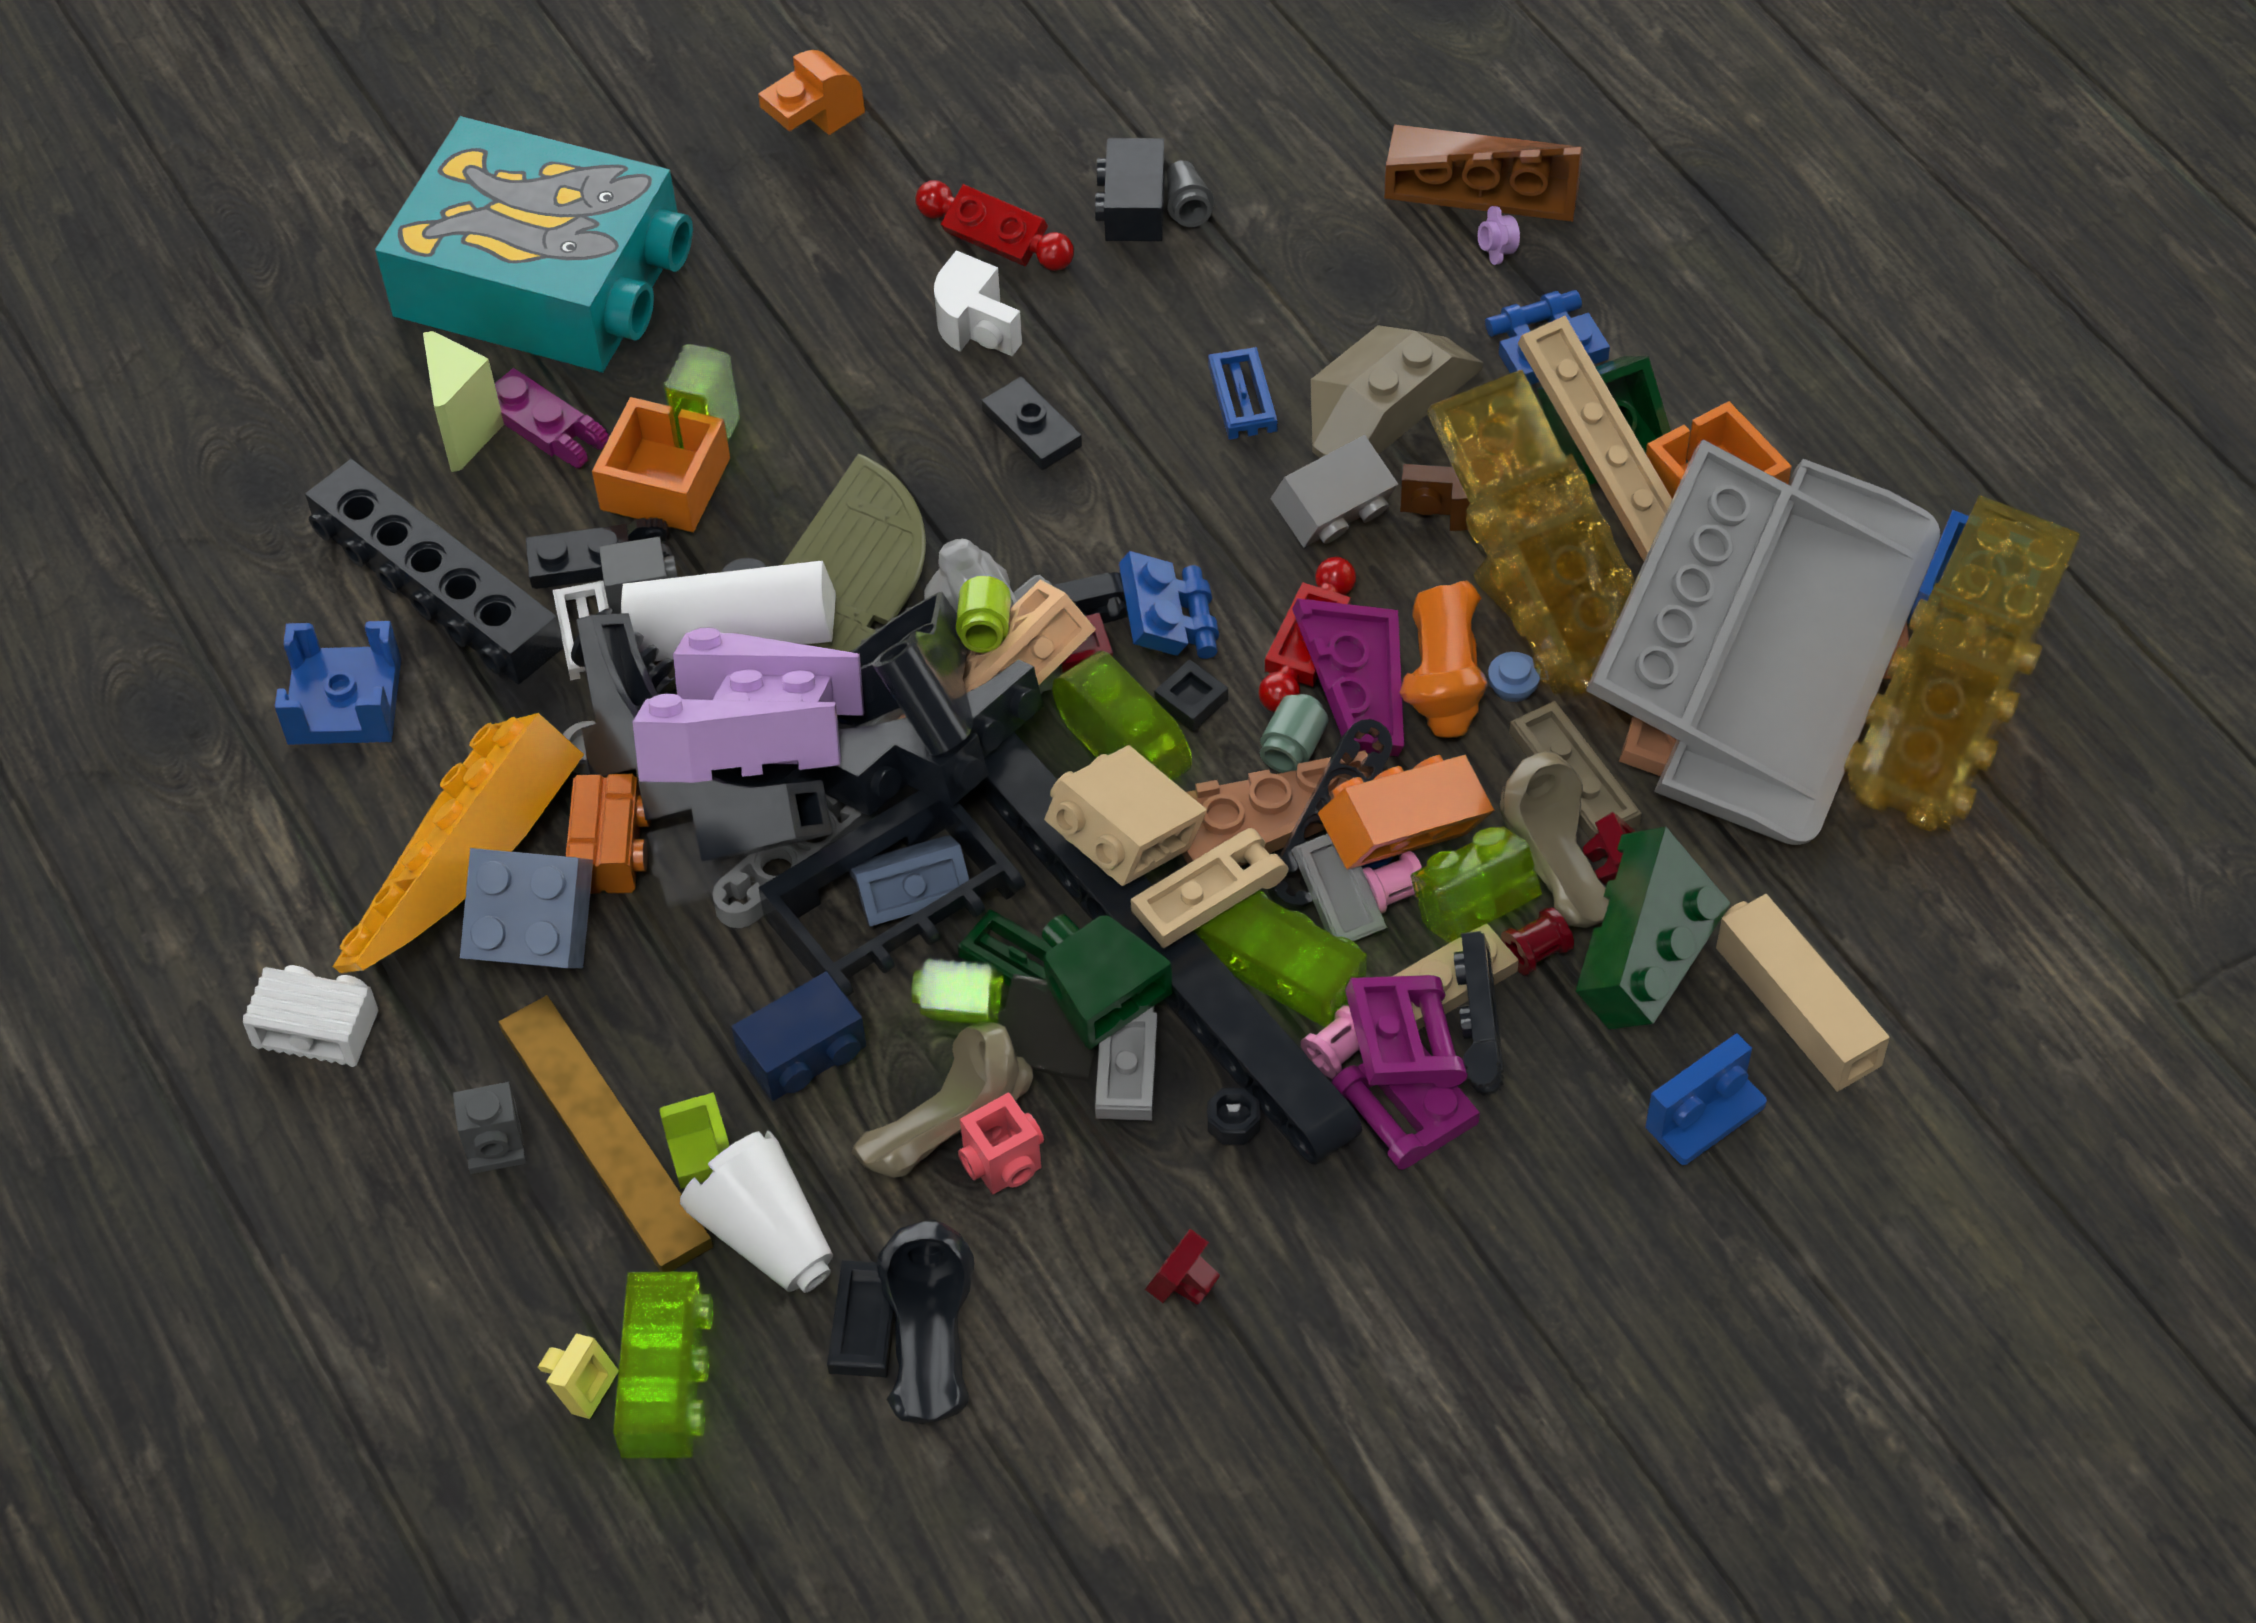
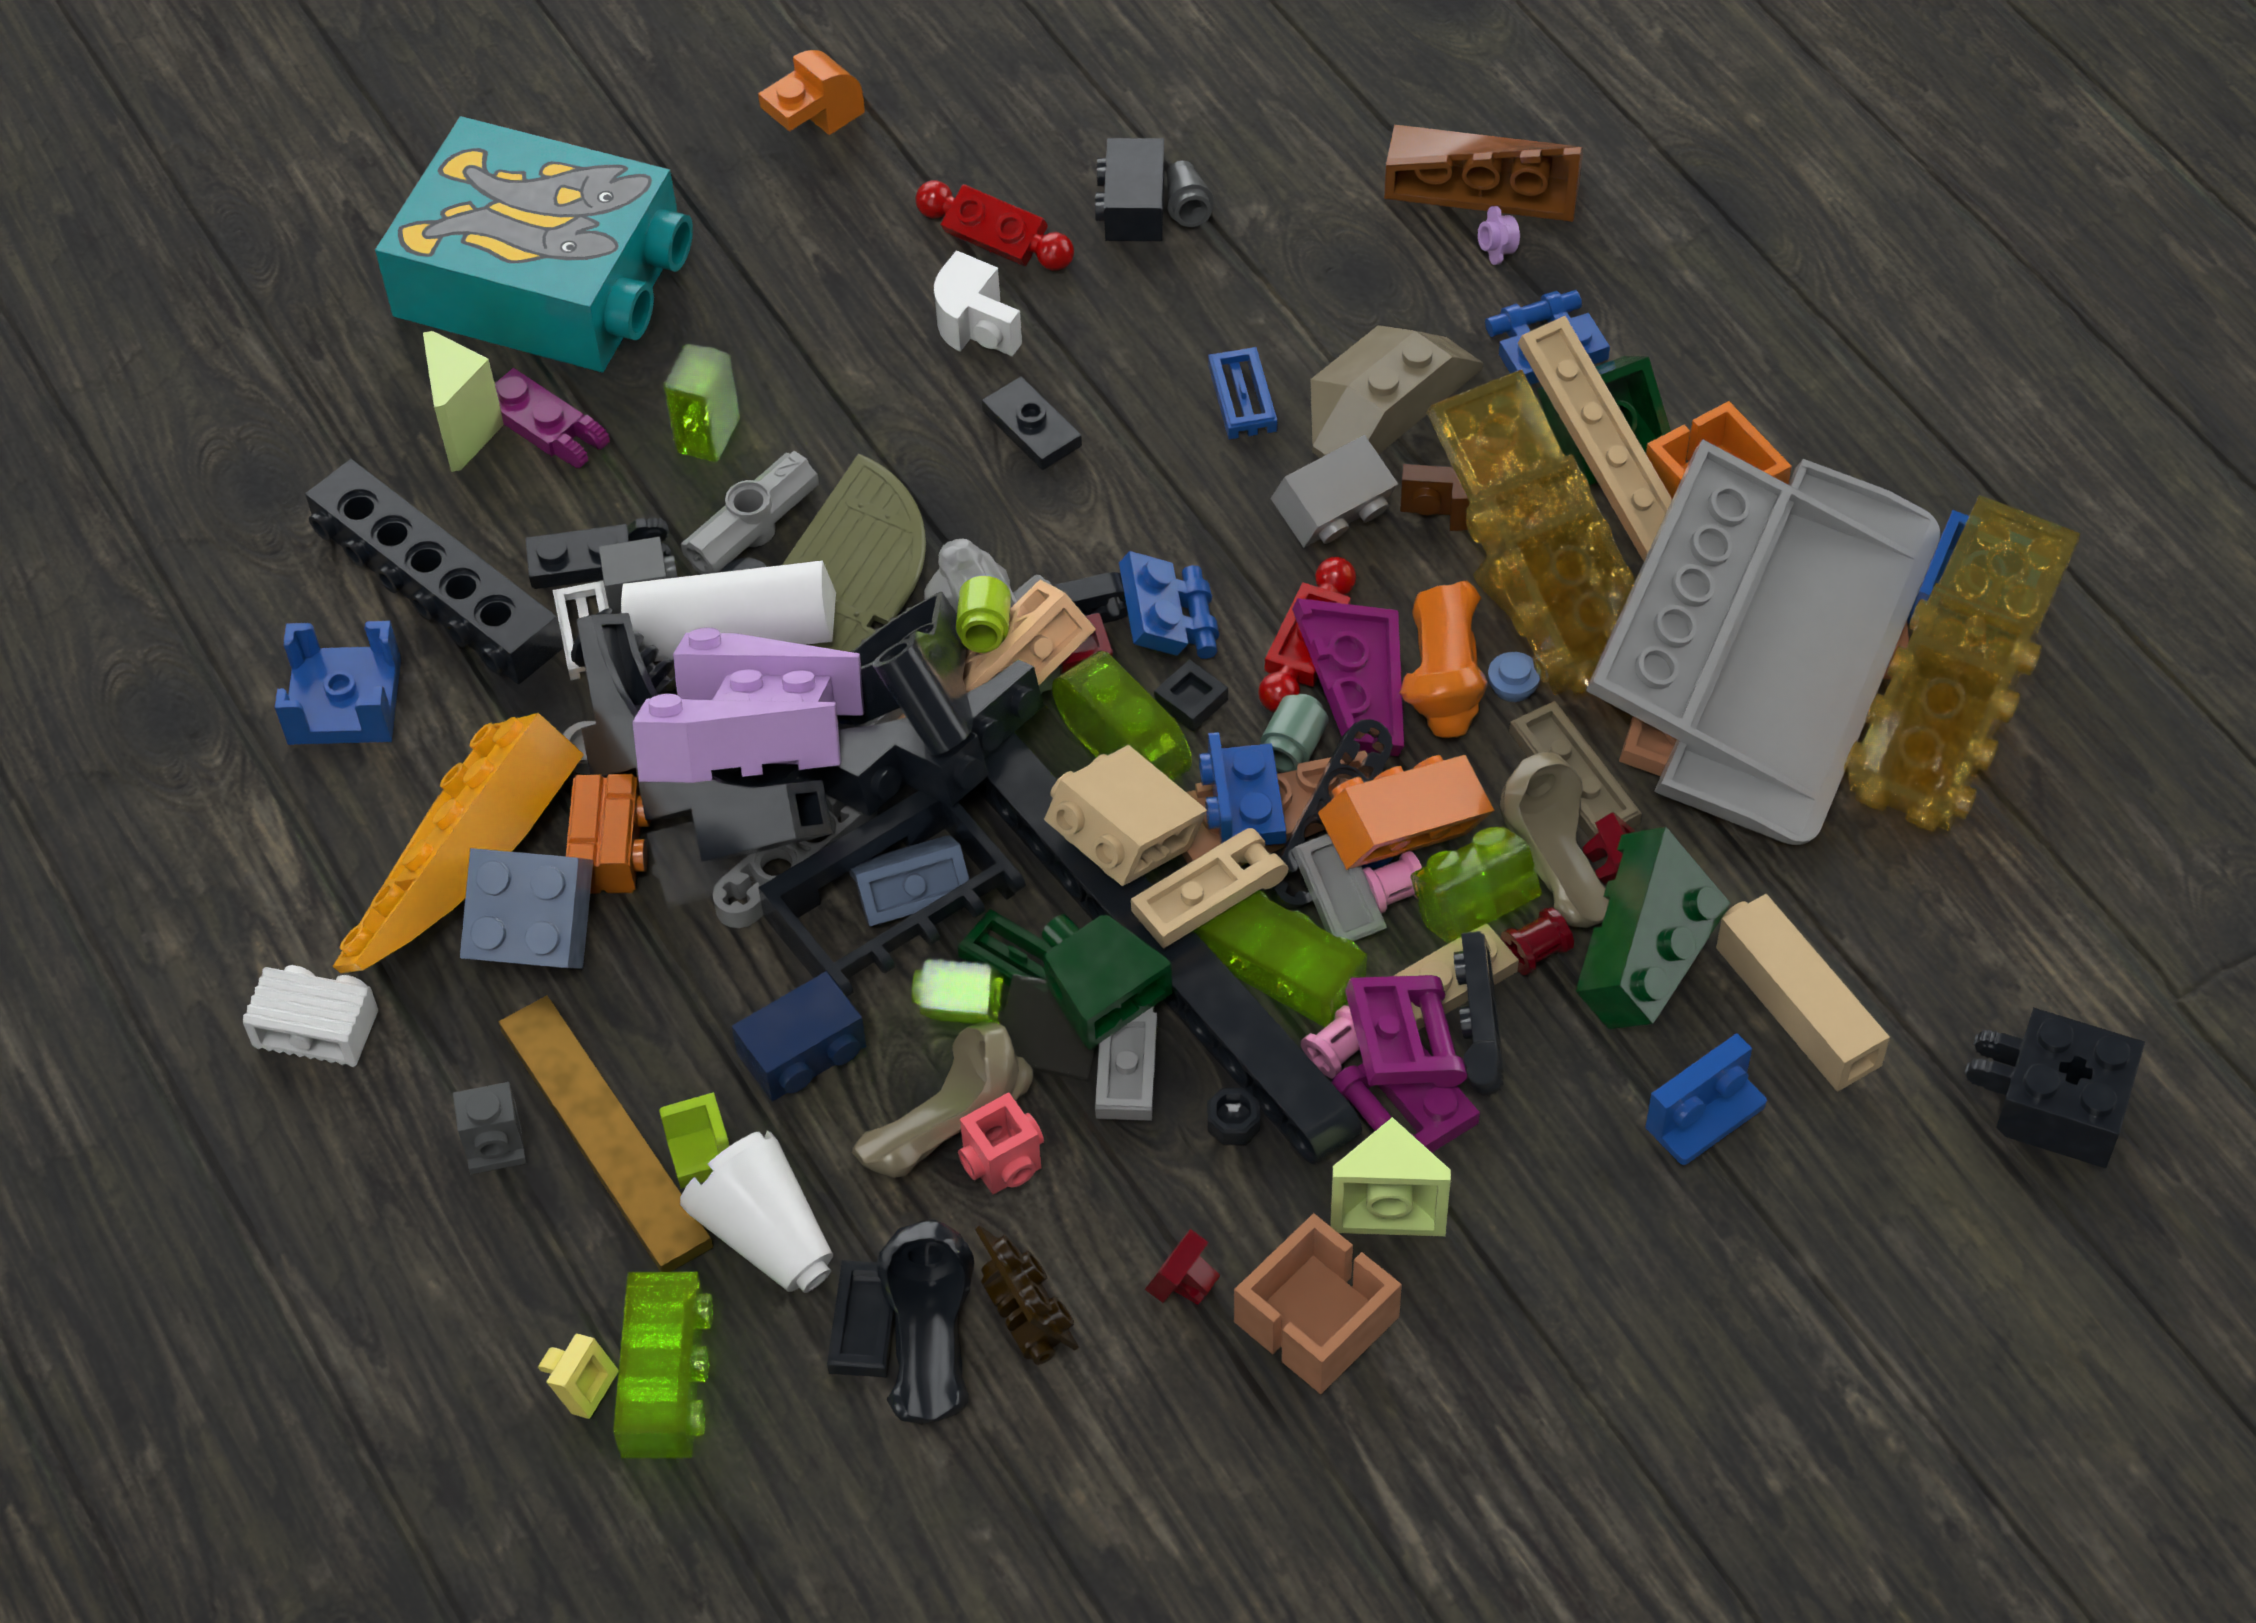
(647, 472): orange piece -> none
(750, 513): none -> light grey piece
(1018, 1292): none -> dark brown hinge
(1243, 790): none -> blue bracket
(1310, 1310): none -> nougat piece
(1390, 1187): none -> yellowish green slope
(2064, 1084): none -> black hinge

